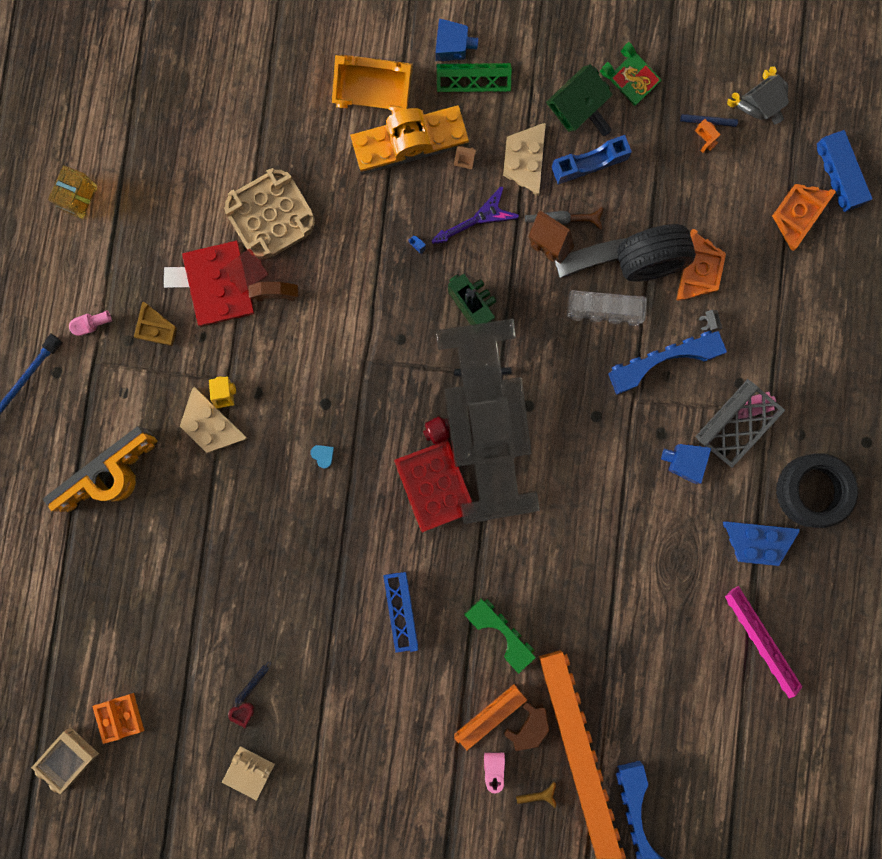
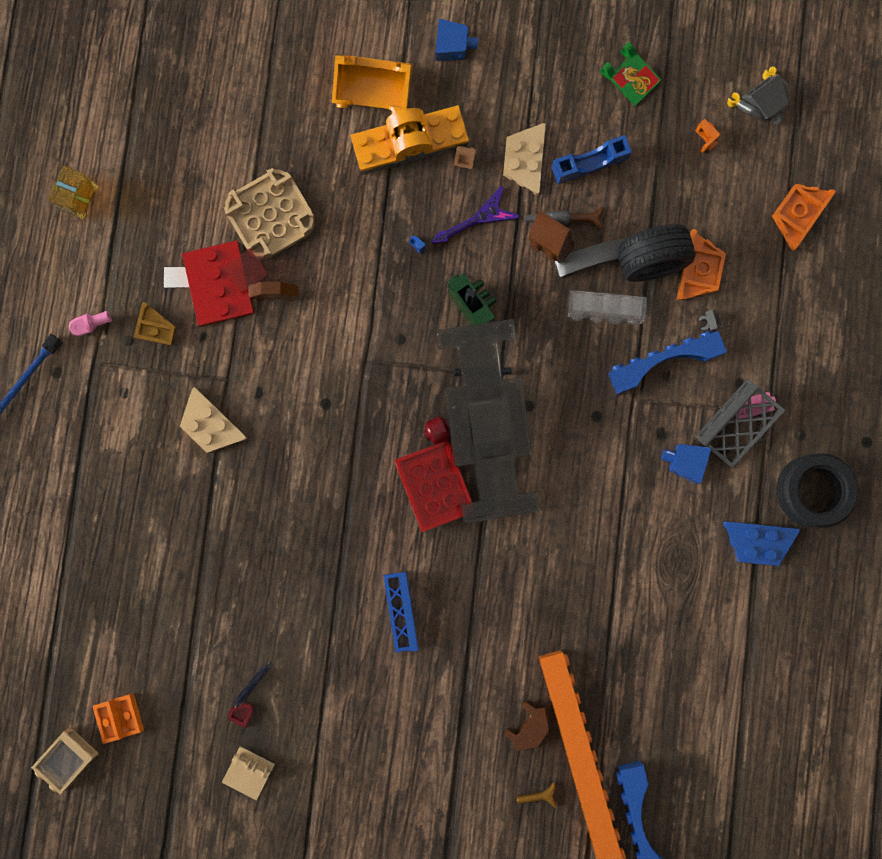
(92, 479): light orange piece -> none
(222, 392): yellow brick -> none
(323, 455): dark azure tile -> none
(474, 70): green fence -> none
(490, 717): orange fence -> none
(494, 768): bright pink piece -> none
(517, 653): green arch -> none
(580, 100): dark green piece -> none
(714, 120): dark blue bar -> none
(763, 642): dark pink plate -> none
(843, 171): blue brick -> none

